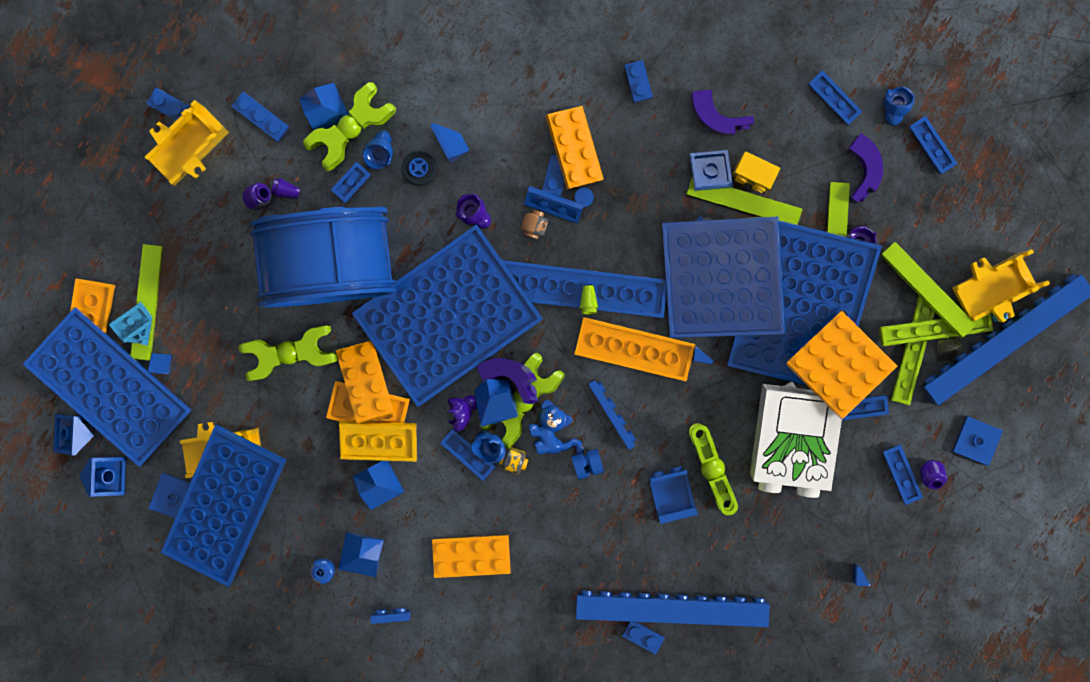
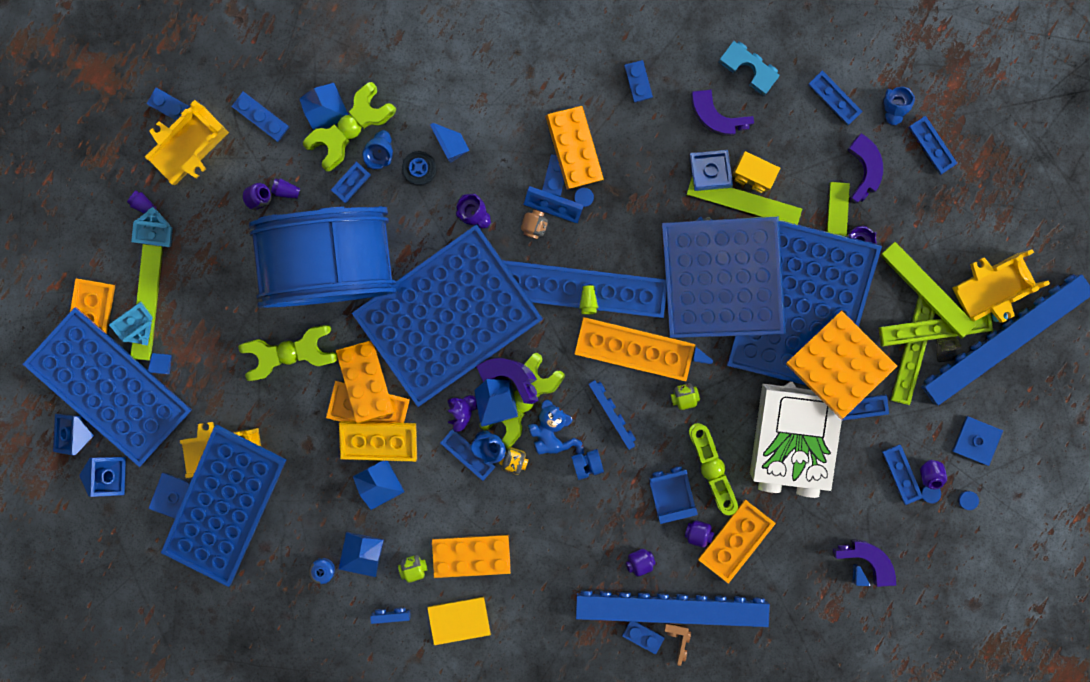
(140, 202): none -> dark purple cone
(152, 229): none -> dark azure slope
(412, 568): none -> lime head
(459, 620): none -> yellow tile
(640, 562): none -> dark purple head
(674, 630): none -> medium nougat bracket
(685, 396): none -> lime head
(699, 533): none -> dark purple head
(736, 541): none -> light orange plate
(738, 55): none -> dark azure arch
(881, 565): none -> dark purple arch
(930, 495): none -> blue tile
(968, 500): none -> blue tile

